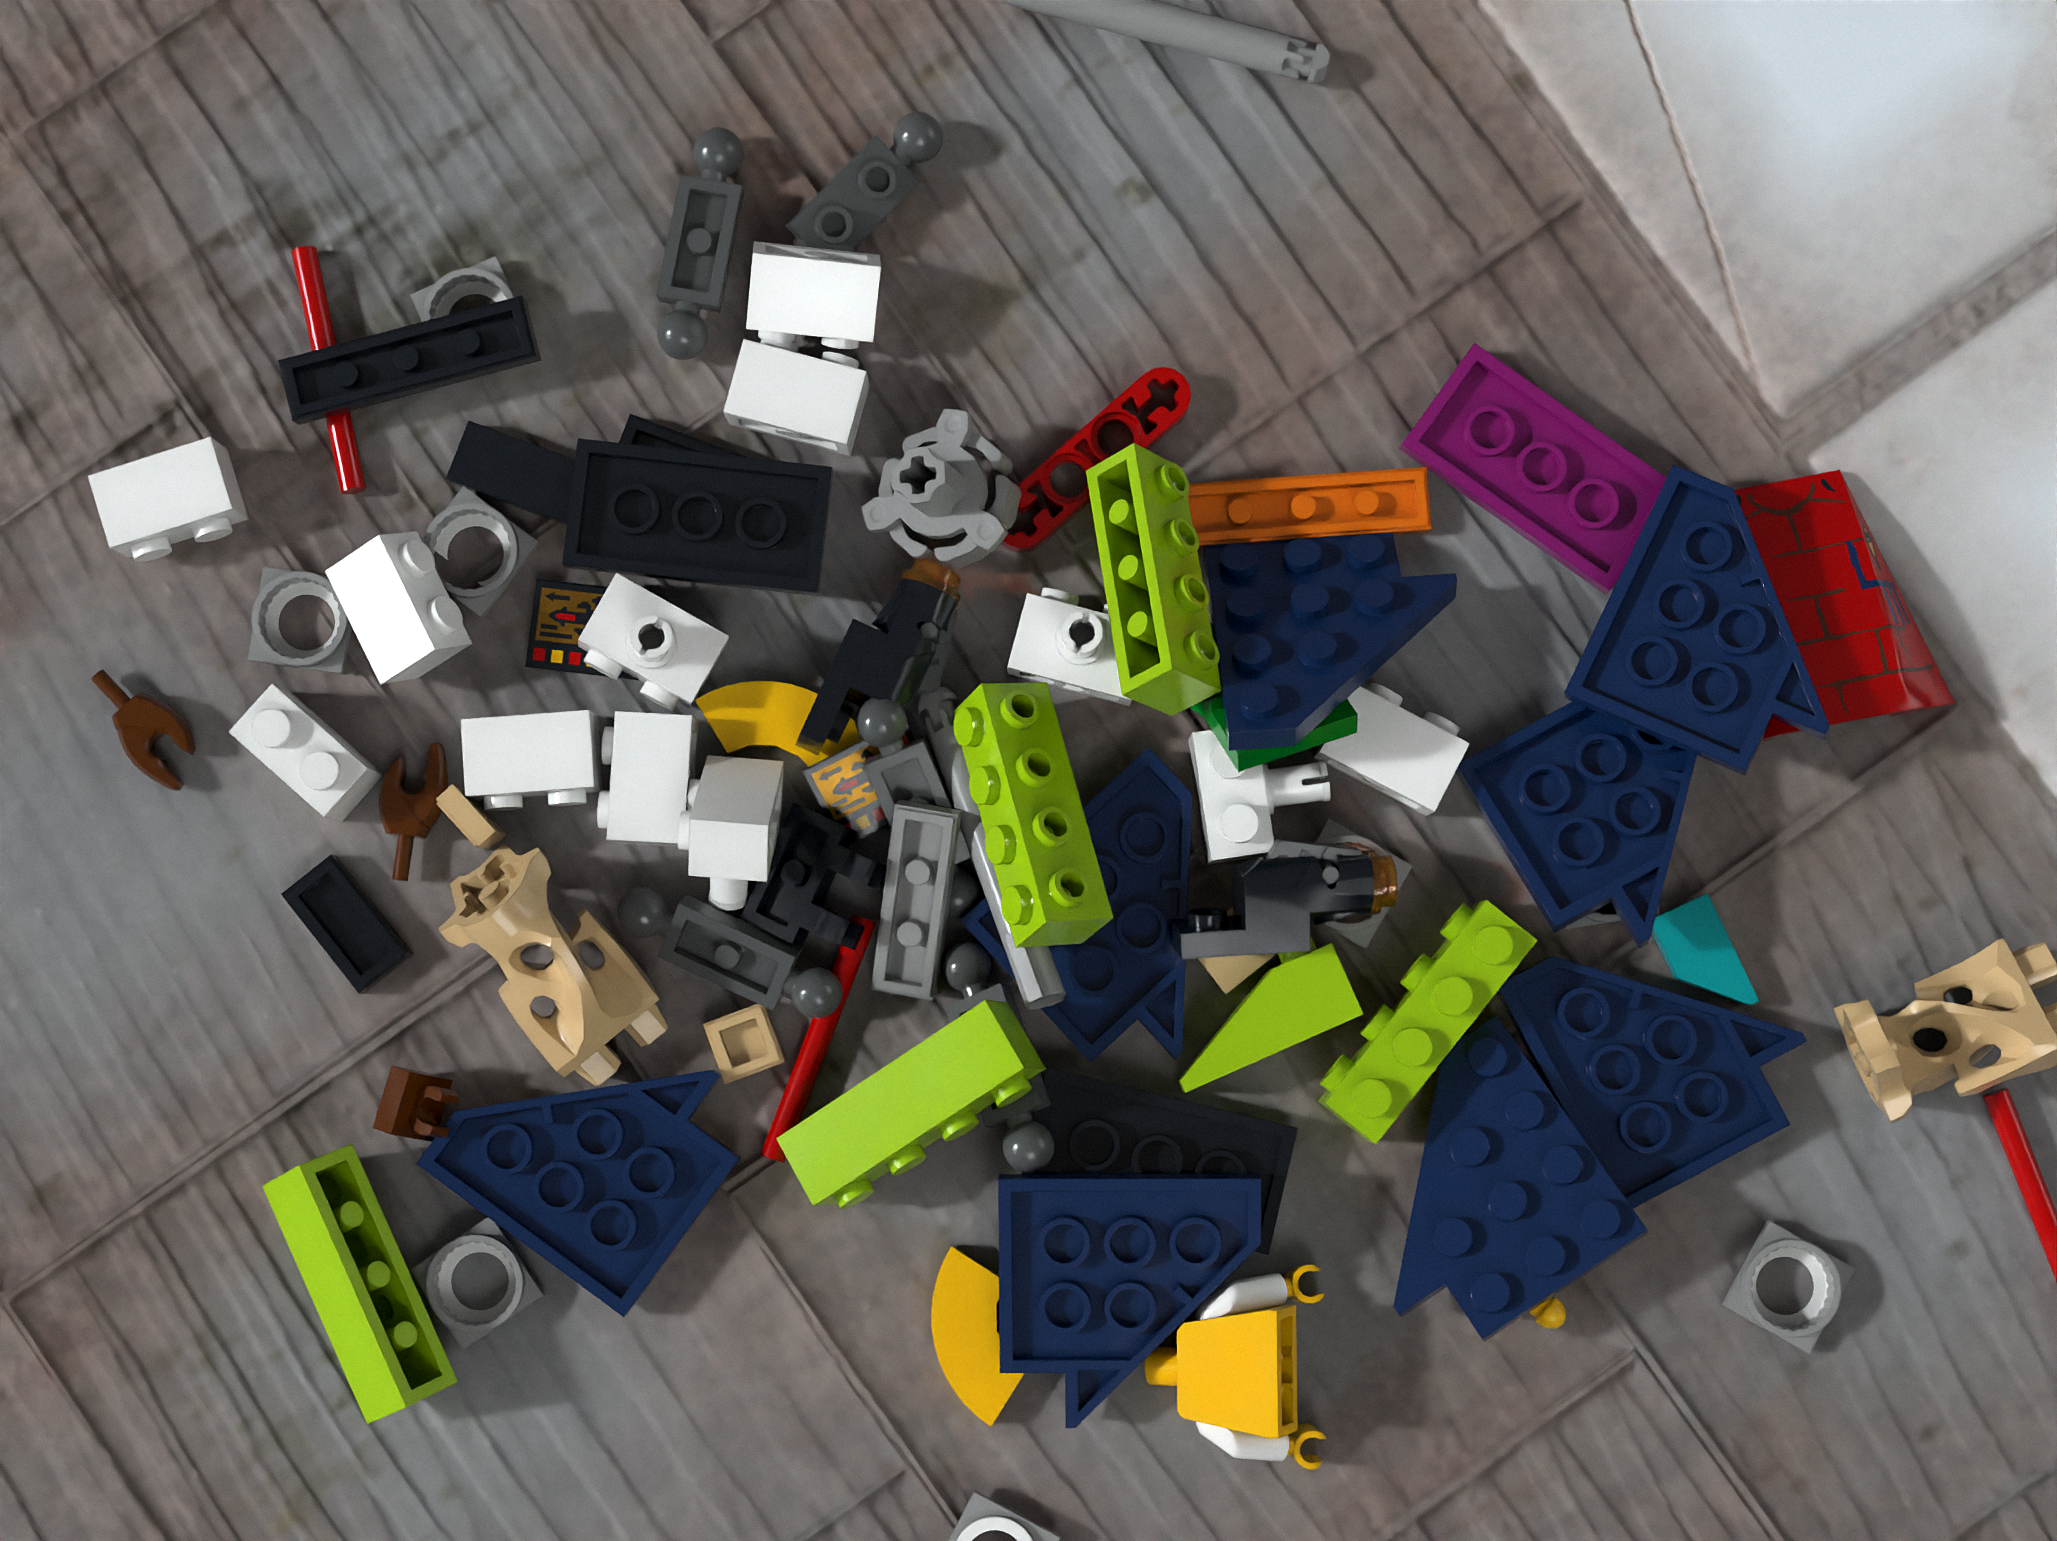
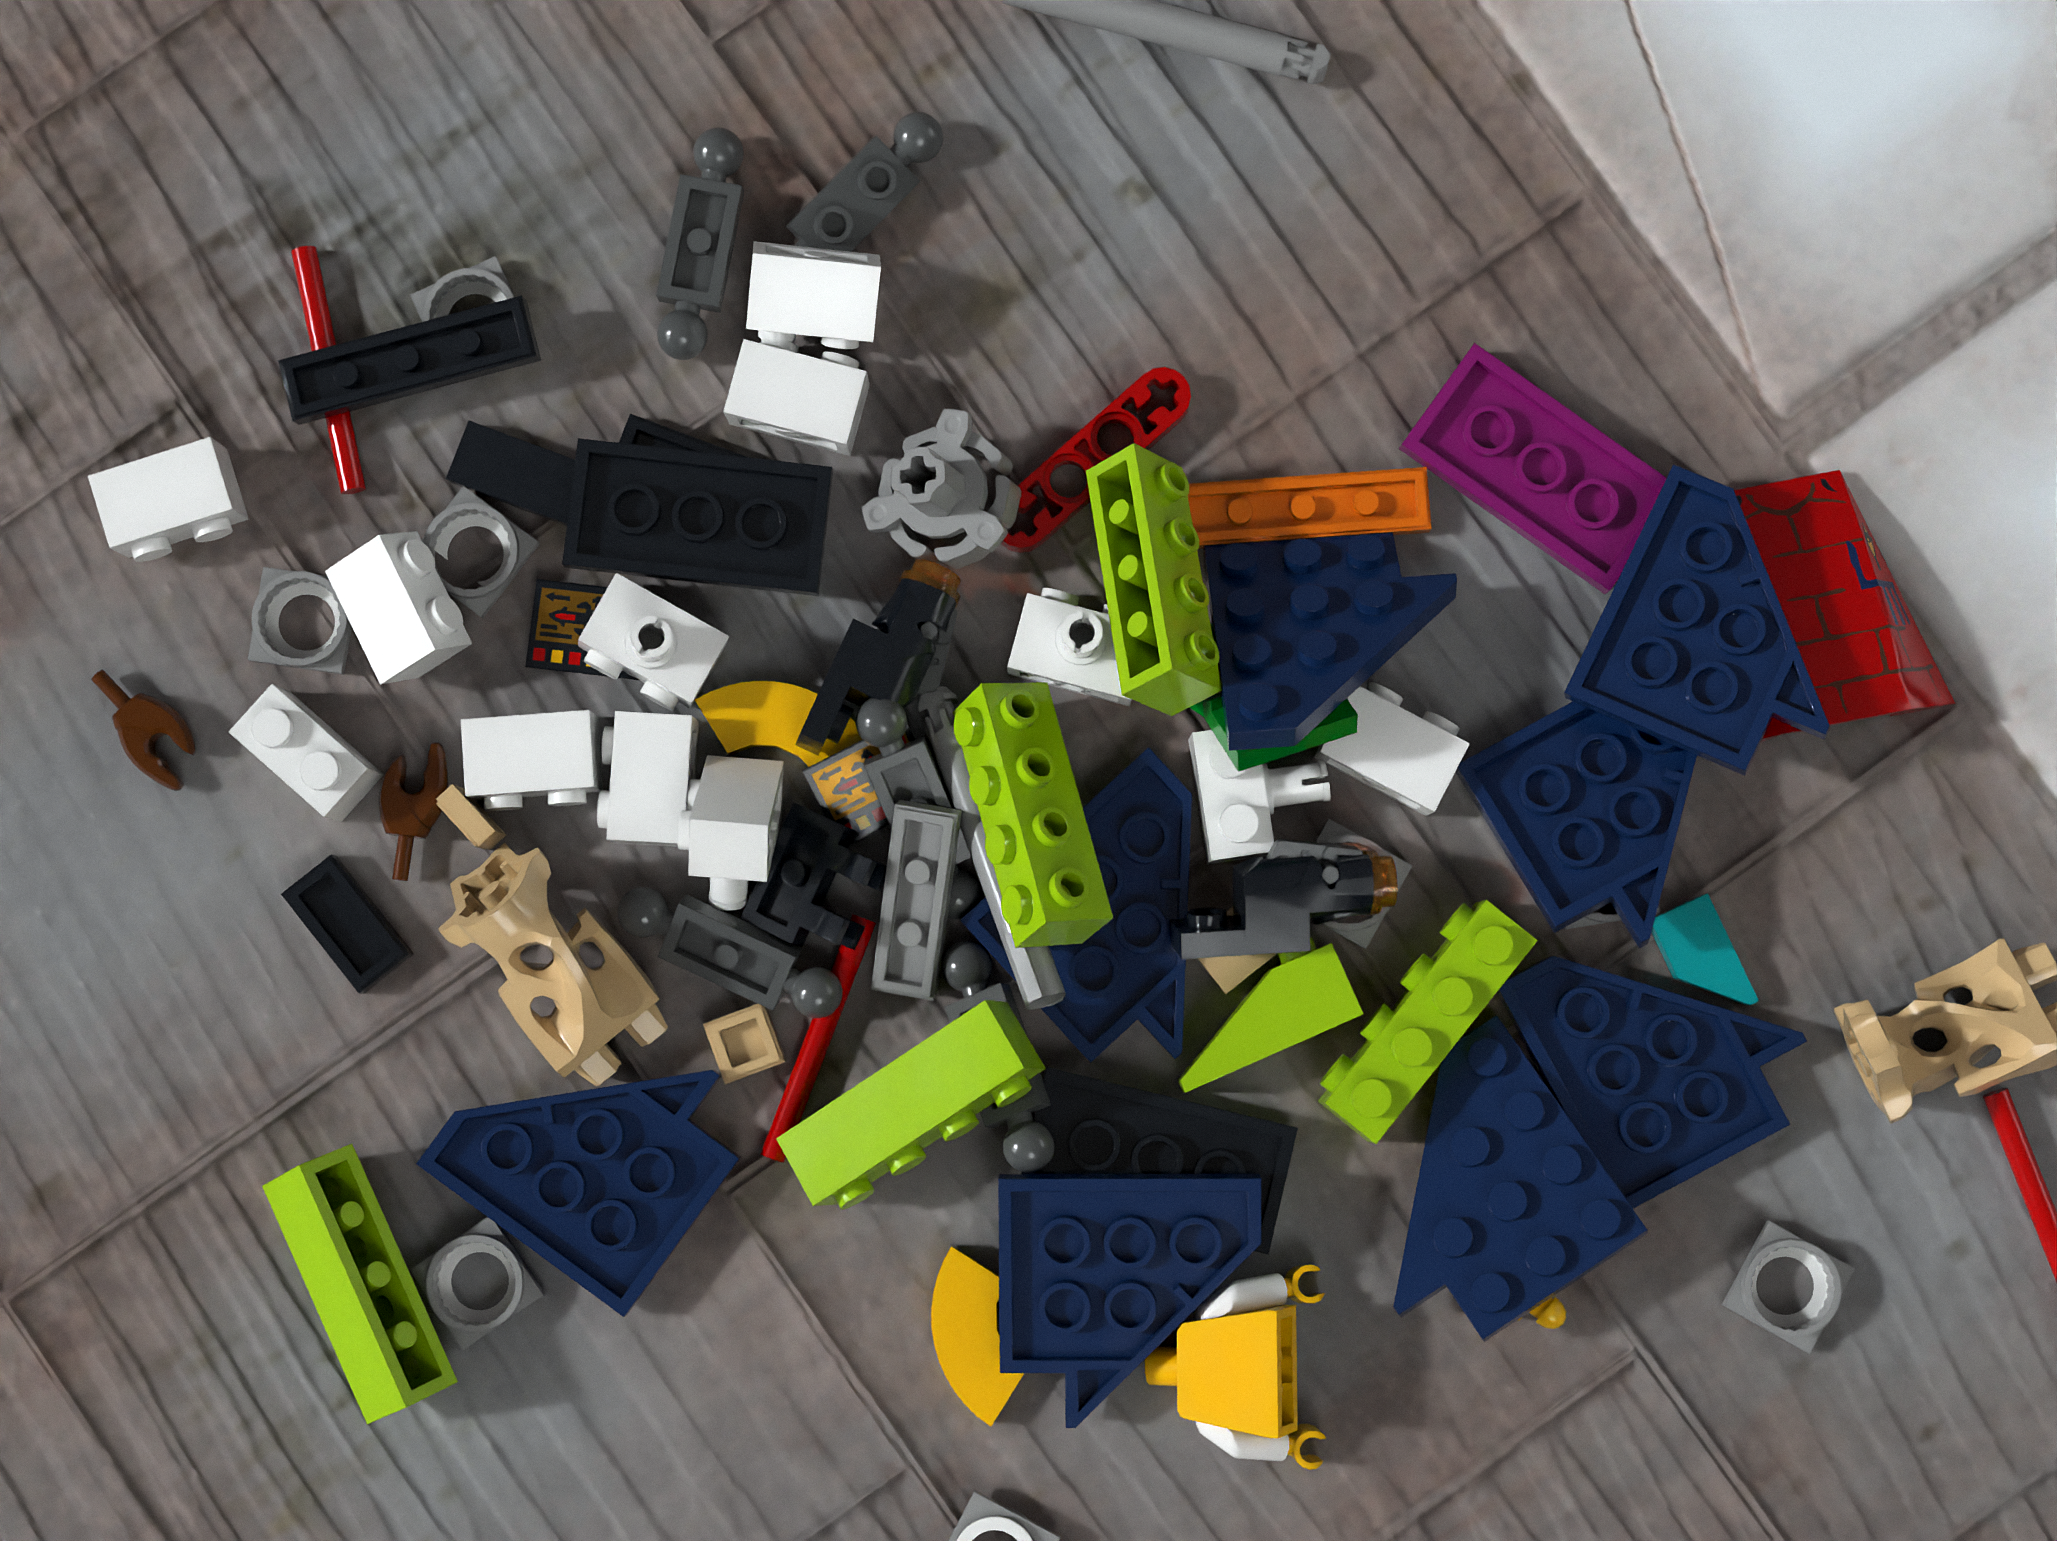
(414, 1104): reddish brown tile -> none

